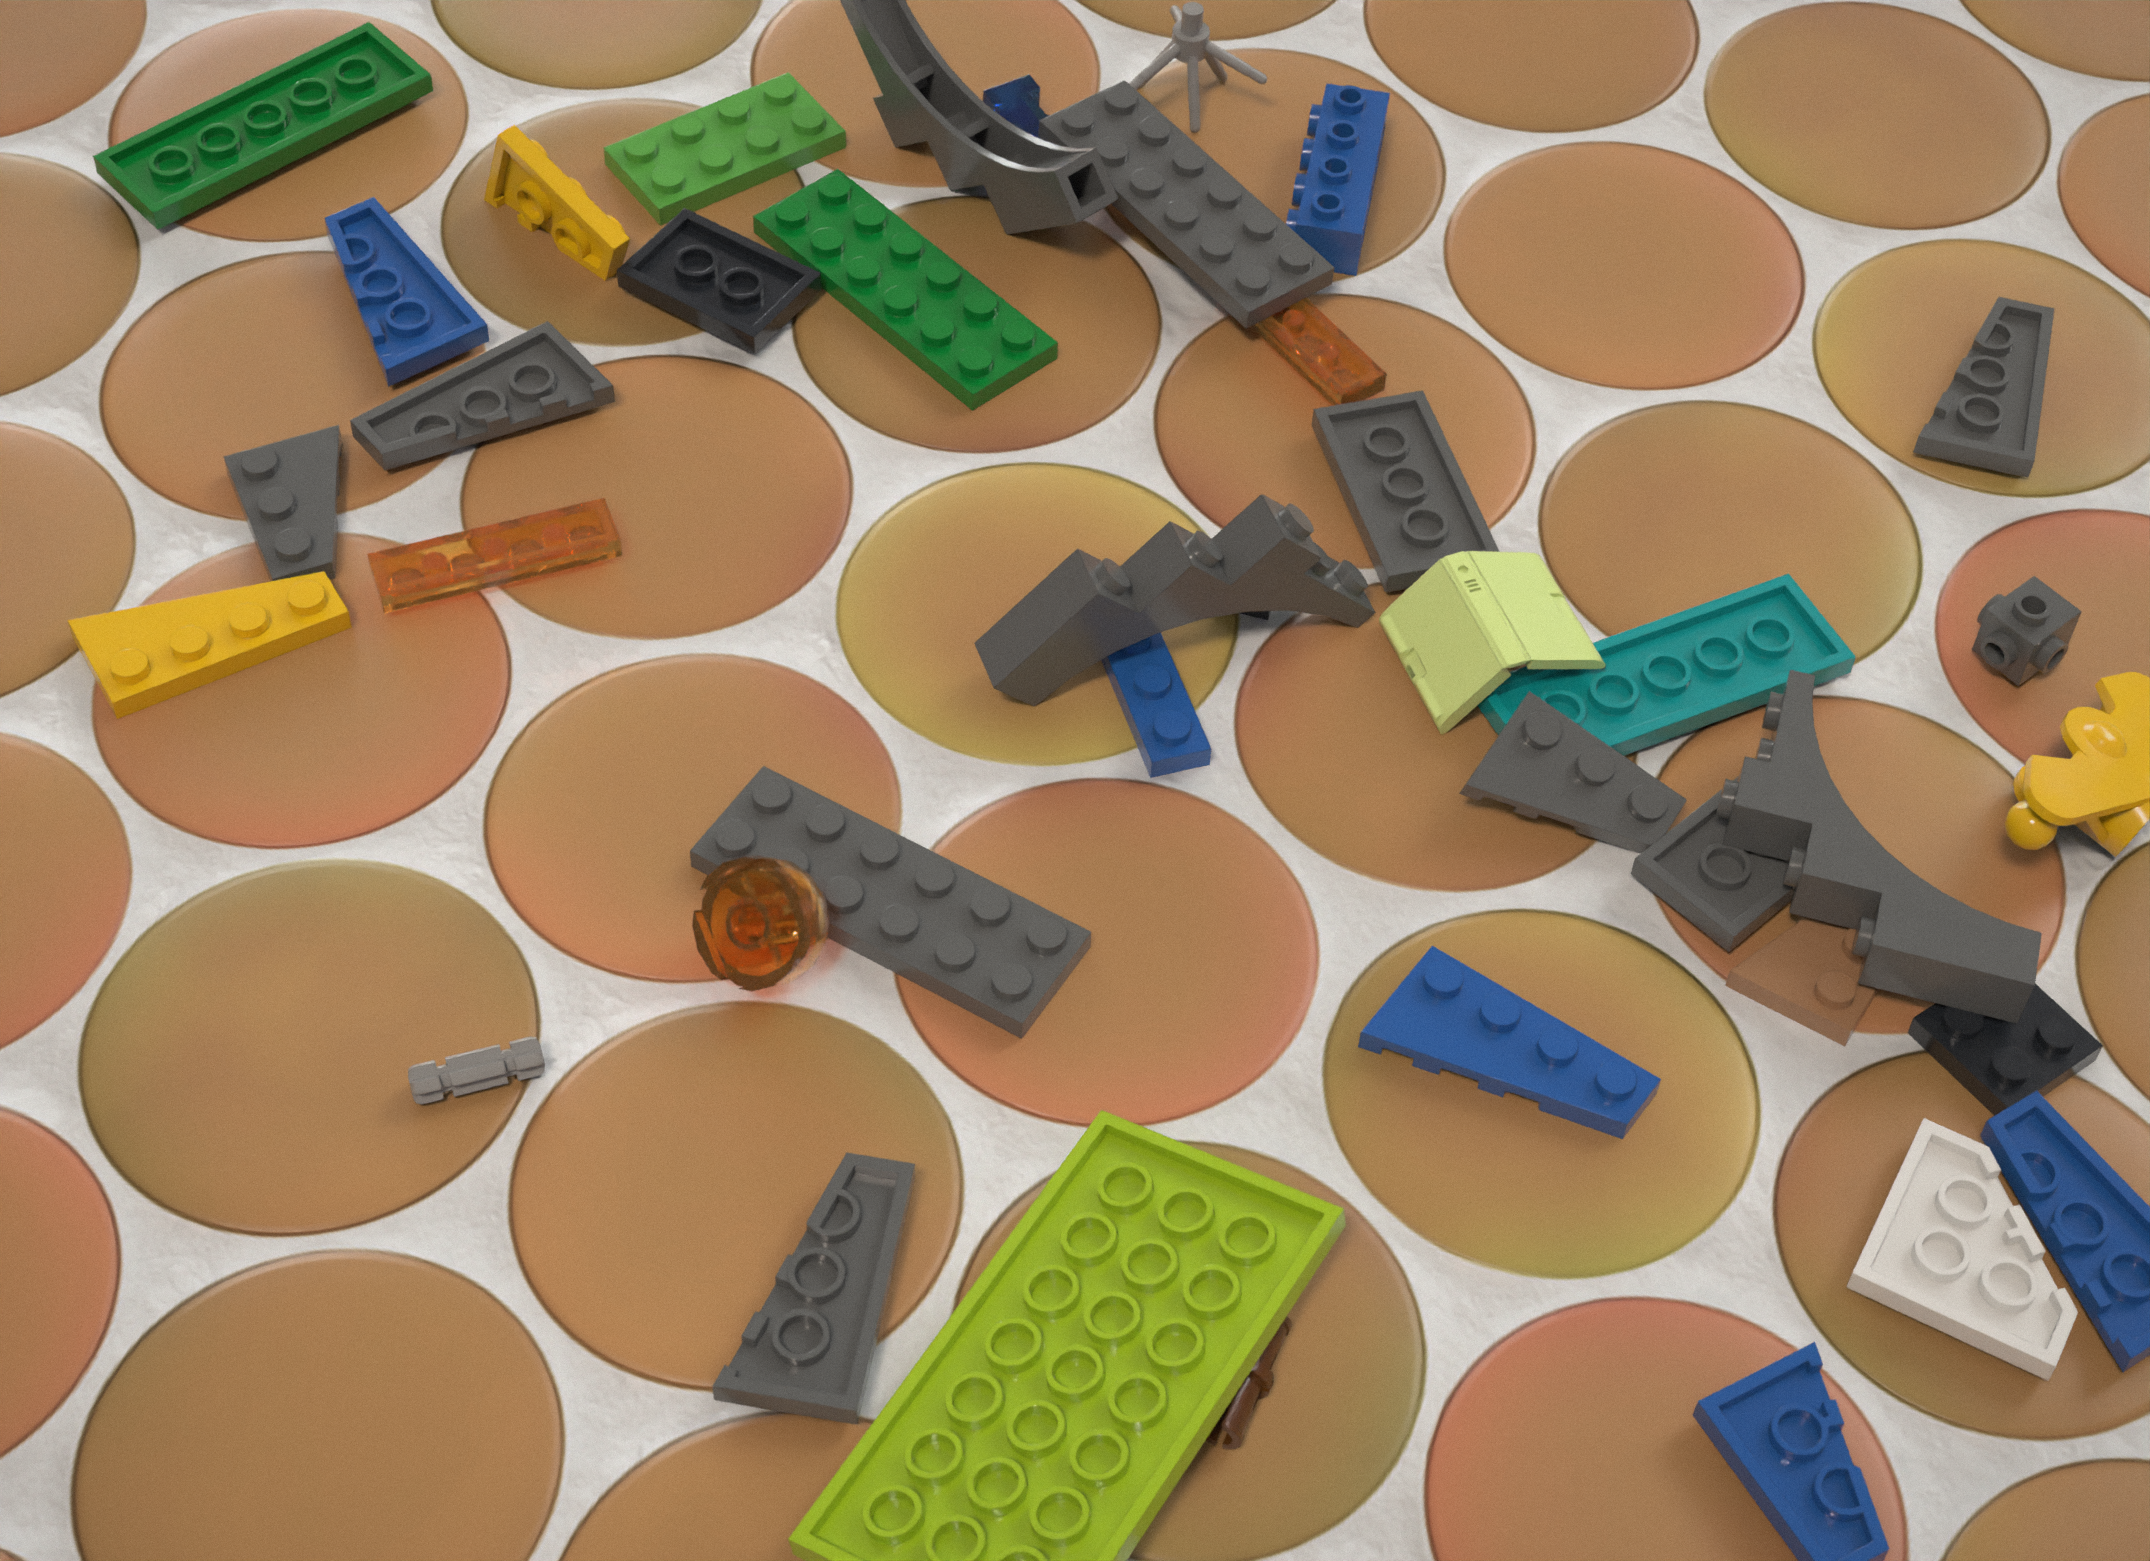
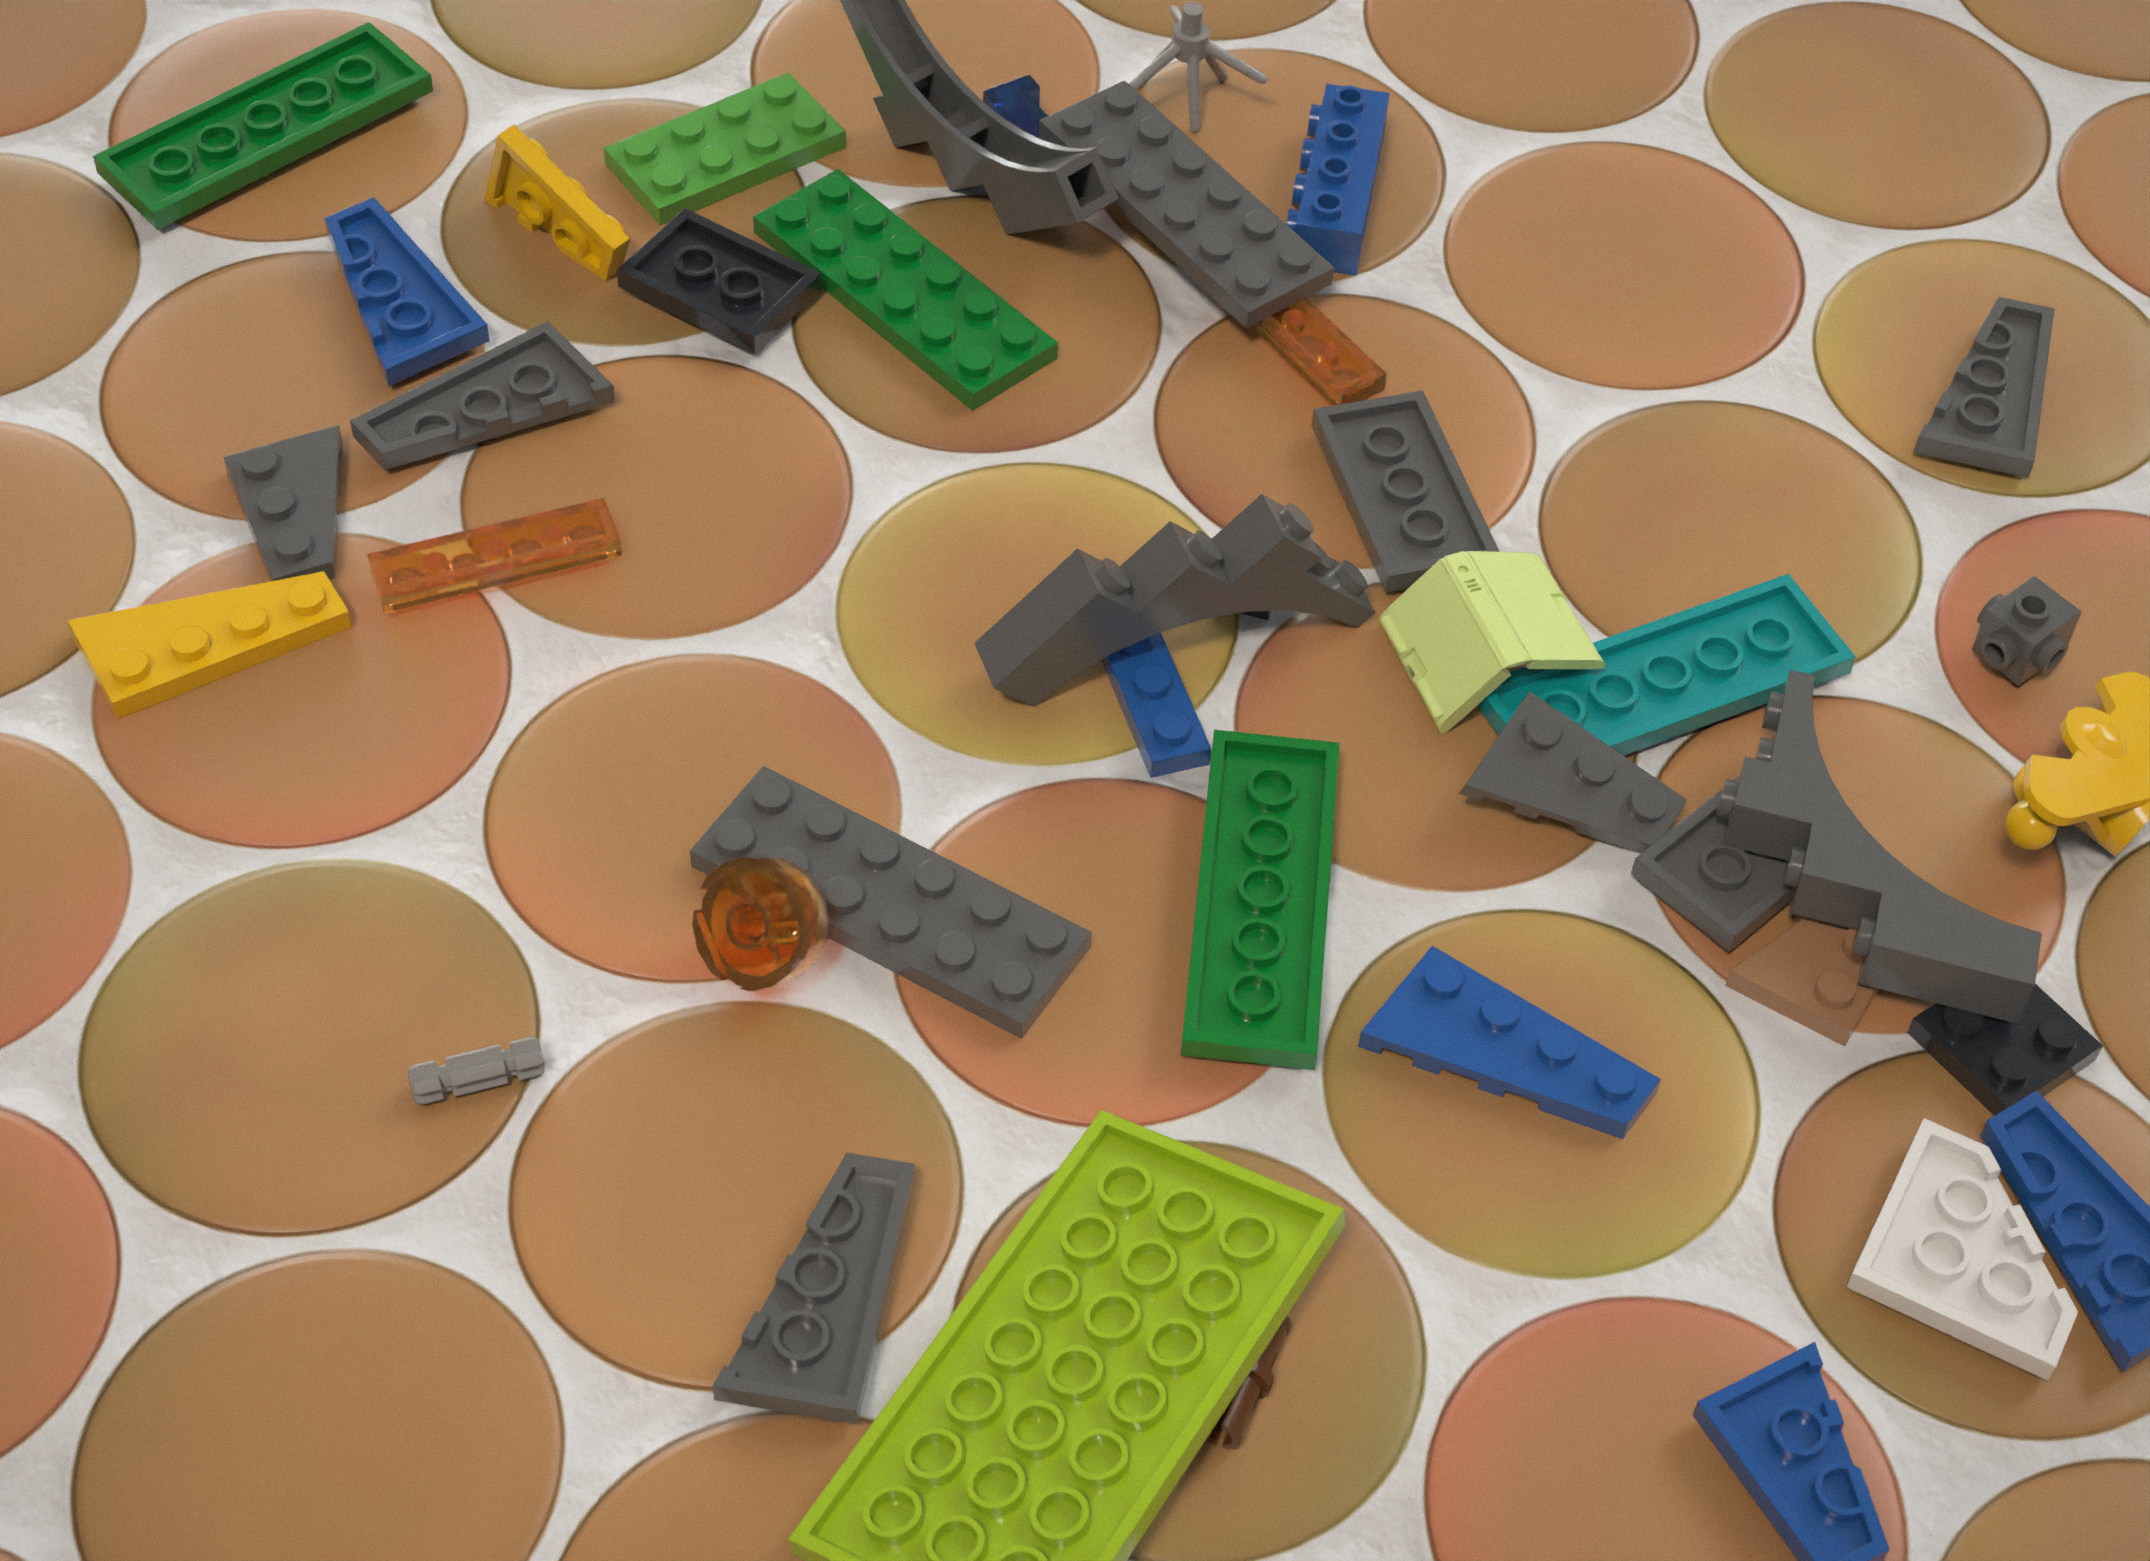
(1262, 901): none -> green plate

